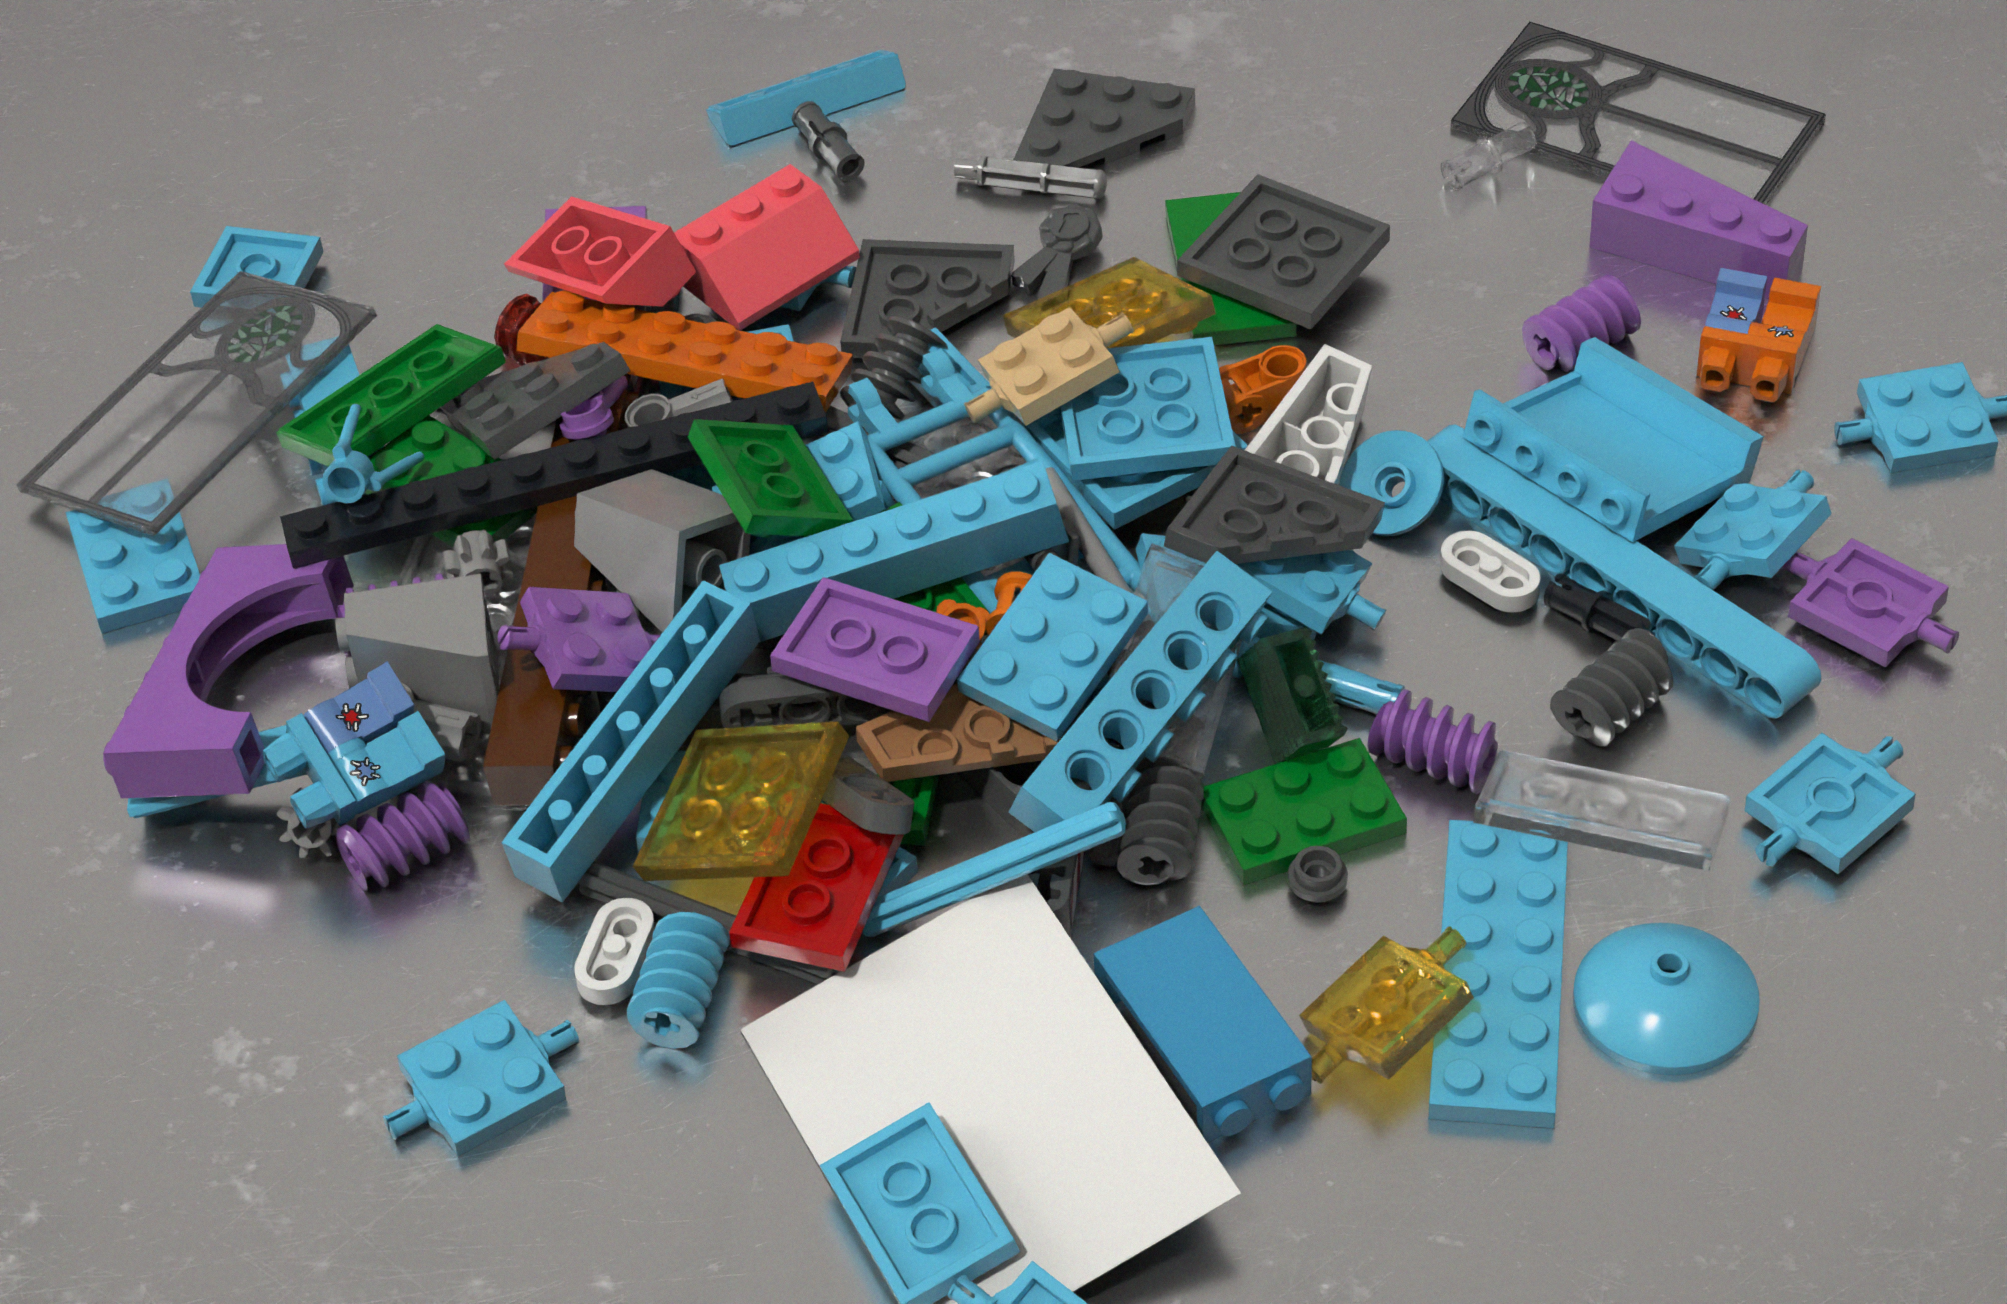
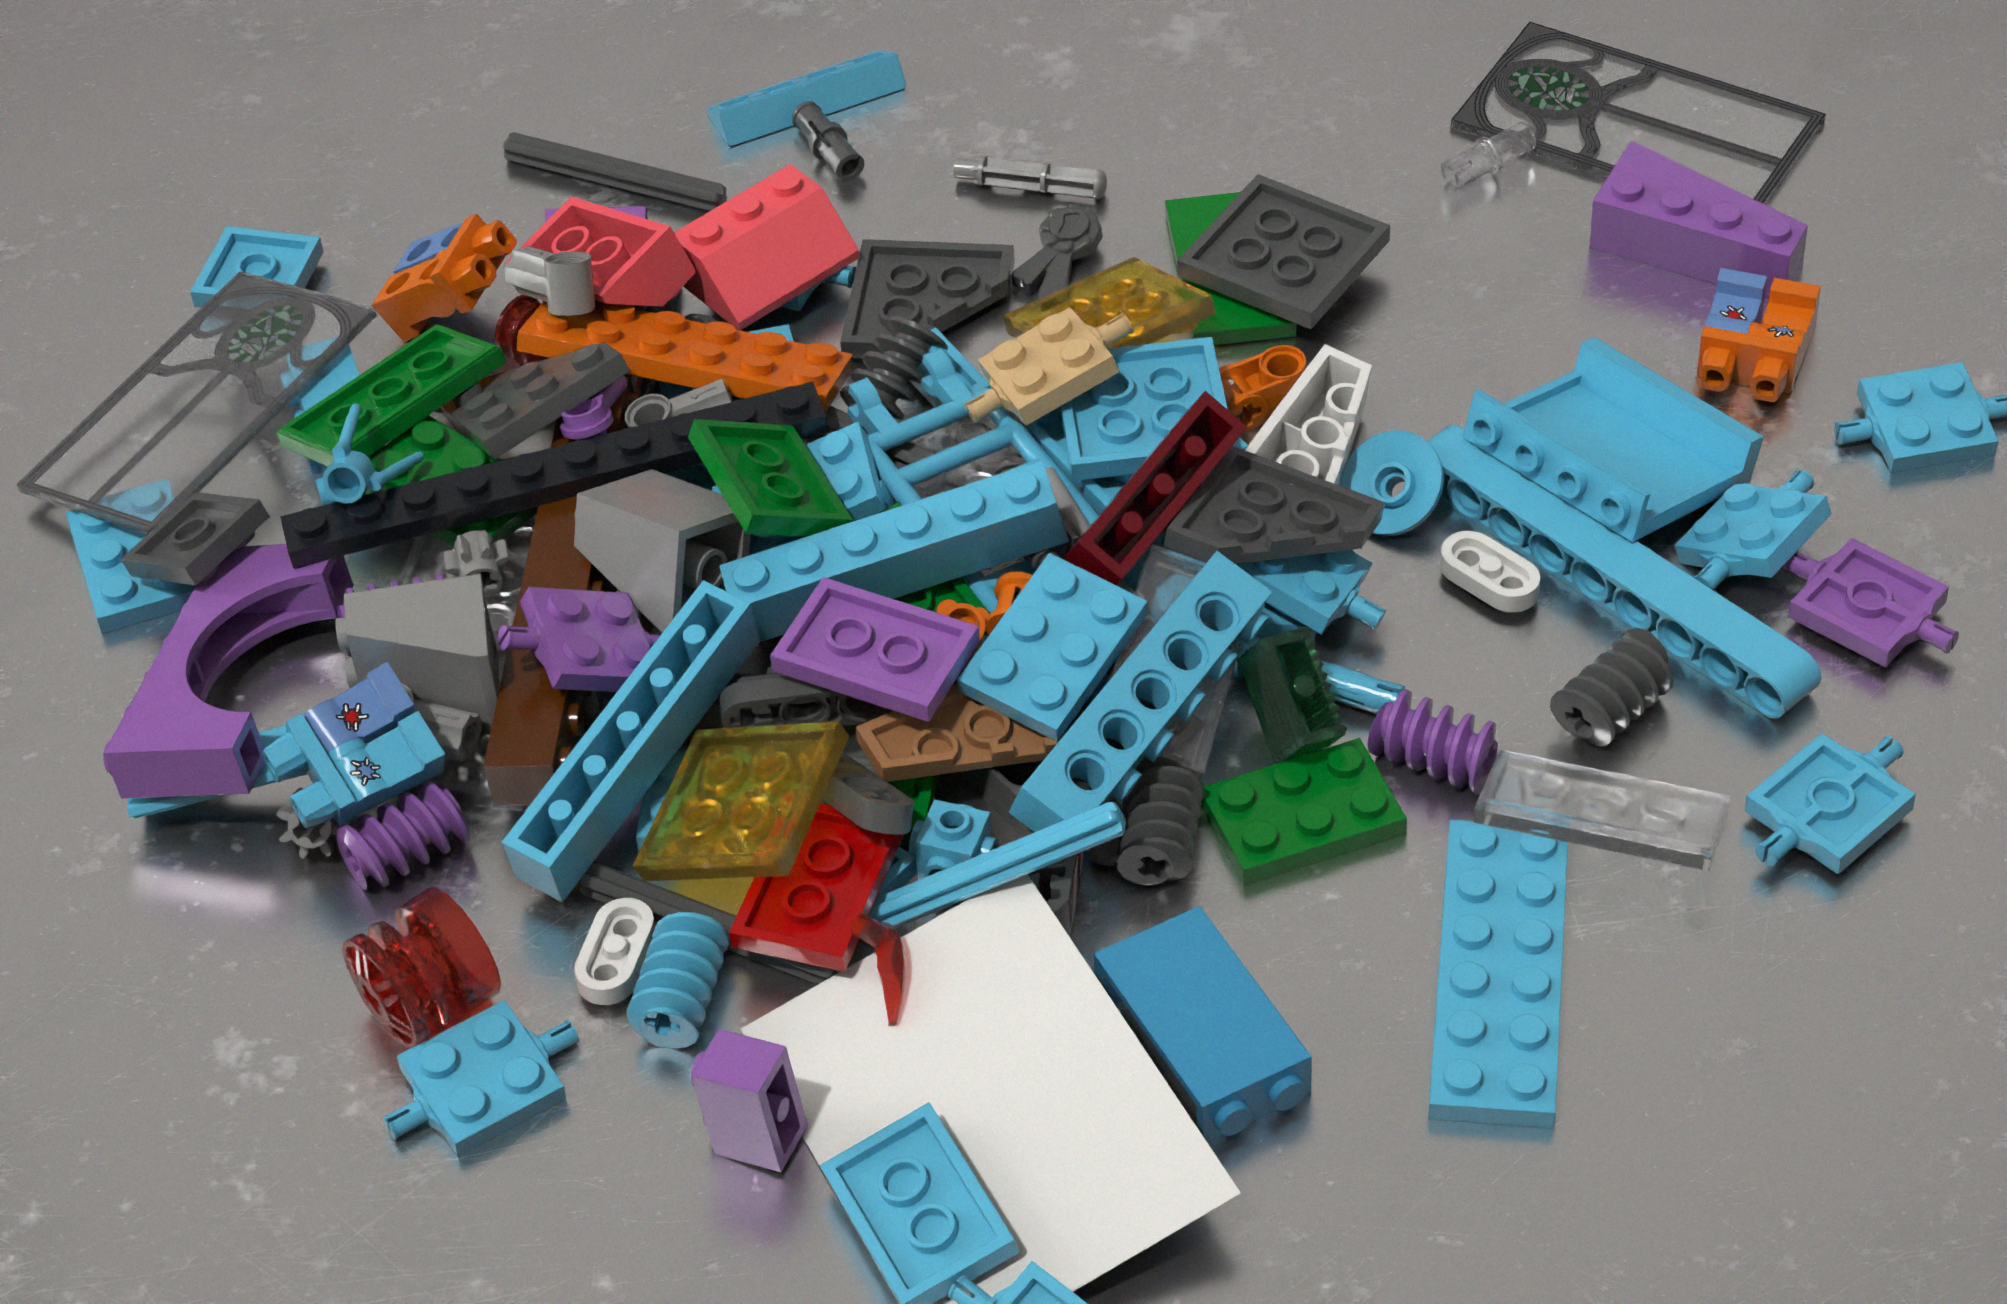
(196, 538): none -> dark grey plate
(422, 967): none -> clear red wheel
(443, 274): none -> orange hips
(556, 278): none -> light grey piece
(614, 172): none -> dark grey axle
(749, 1099): none -> medium lavender brick
(890, 960): none -> clear red bar
(950, 837): none -> medium azure brick
(1101, 118): dark grey plate -> none
(1156, 490): none -> dark red brick
(1317, 874): dark grey plate -> none
(1387, 1006): clear yellow plate -> none
(1592, 608): black axle -> none
(1599, 311): medium lavender piece -> none
(1661, 1018): medium azure dish -> none

